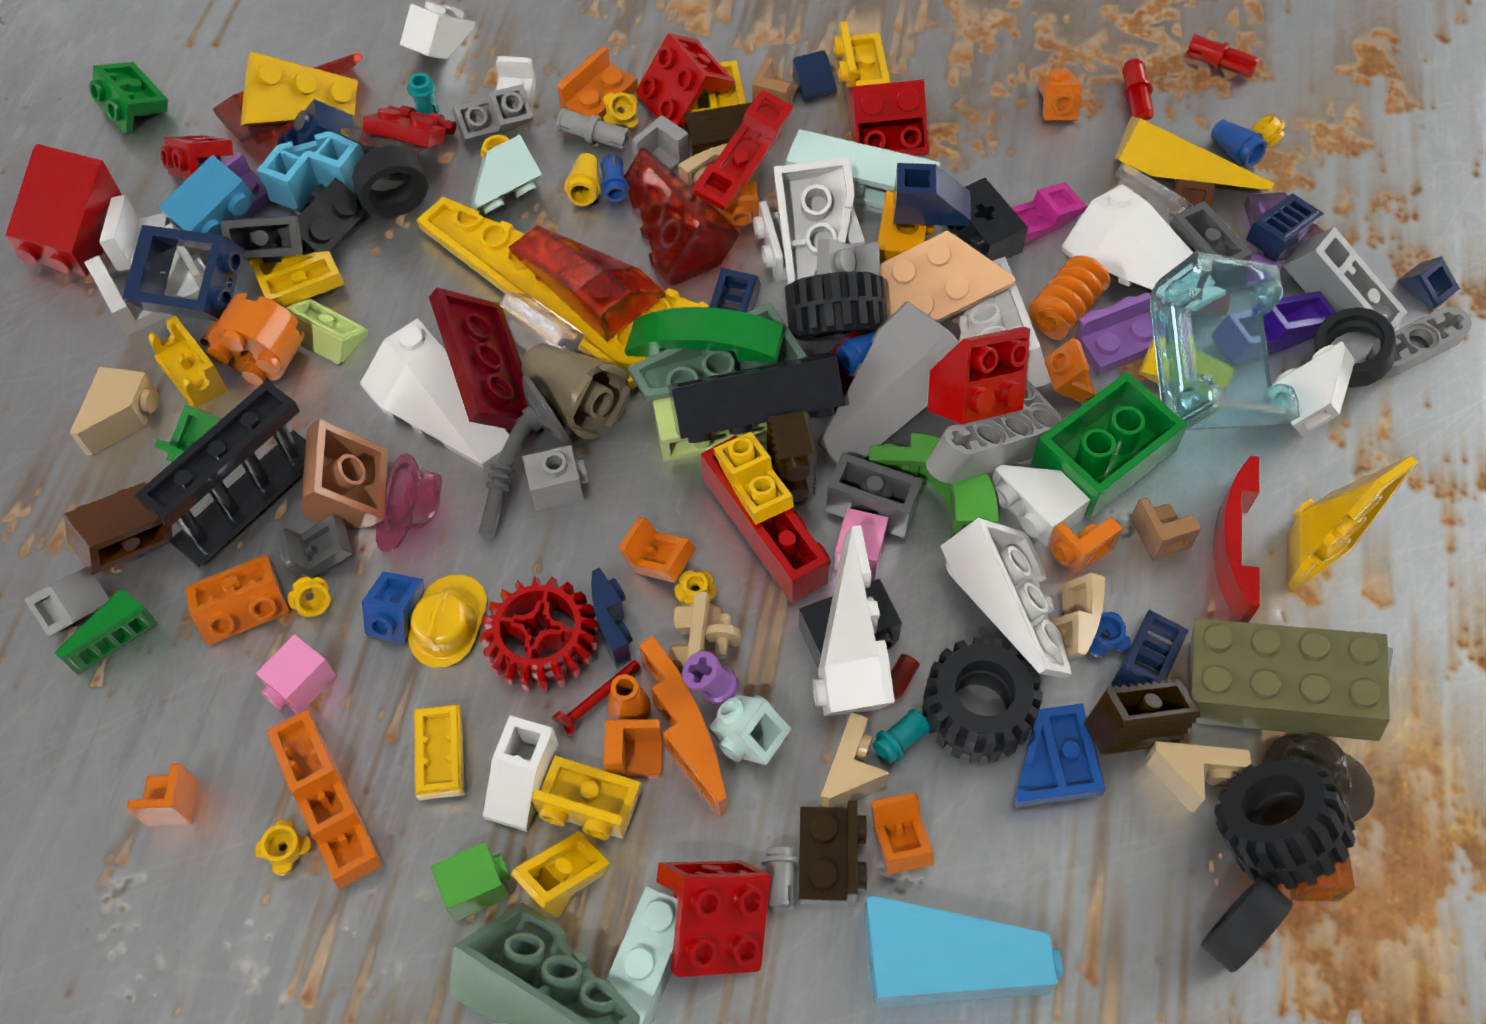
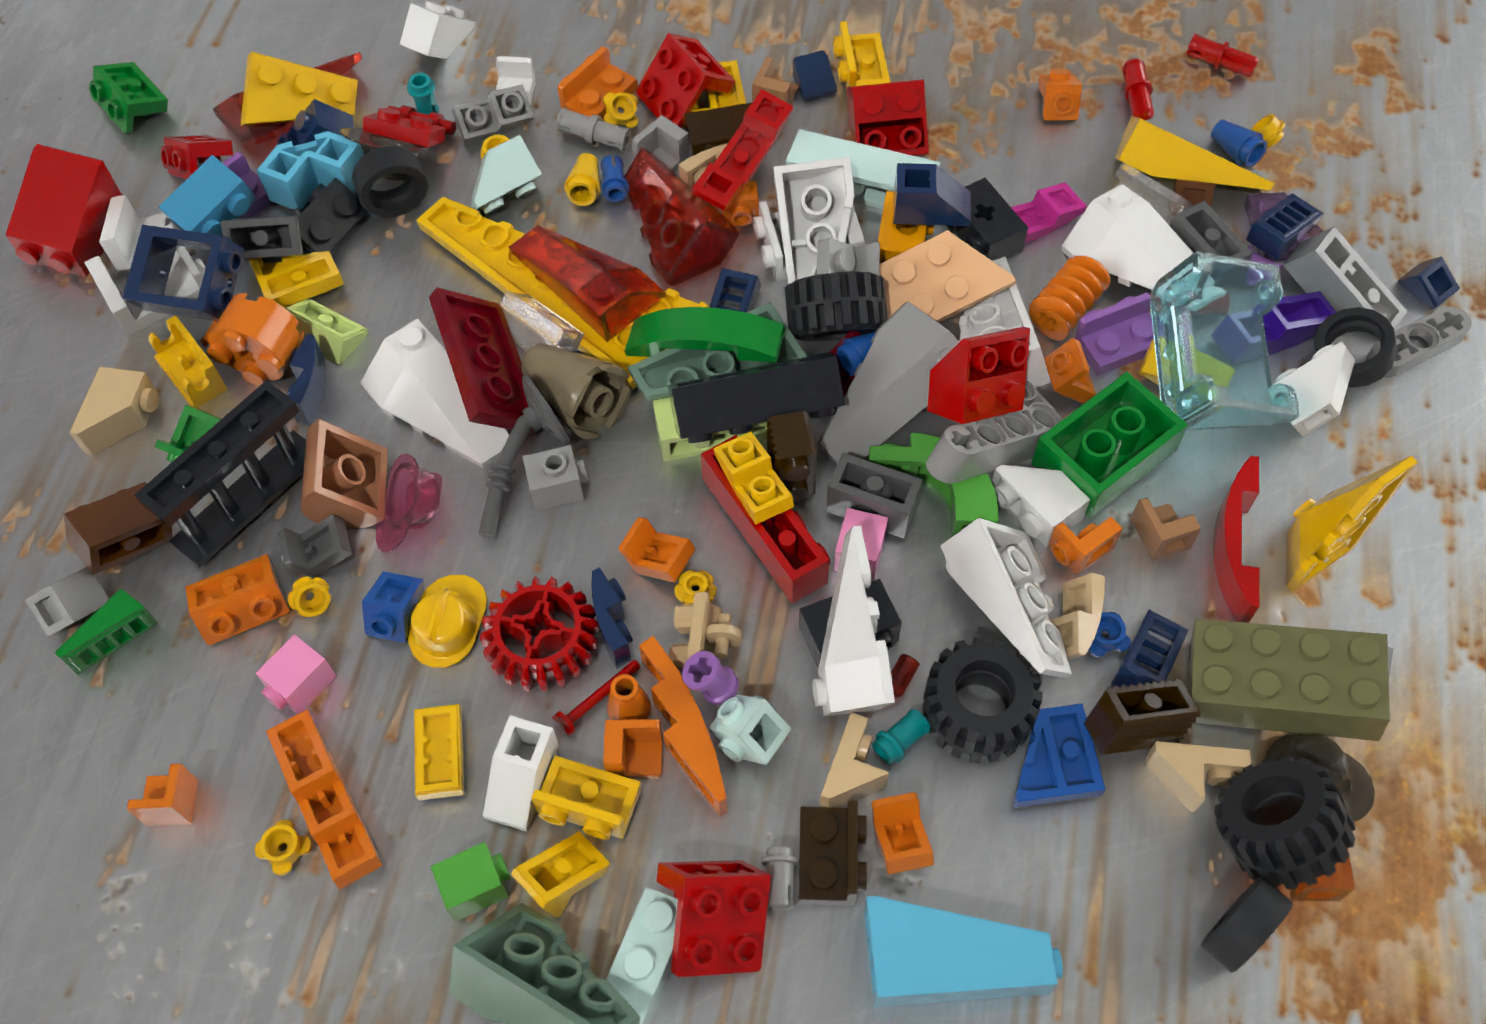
(310, 371): none -> dark blue slope

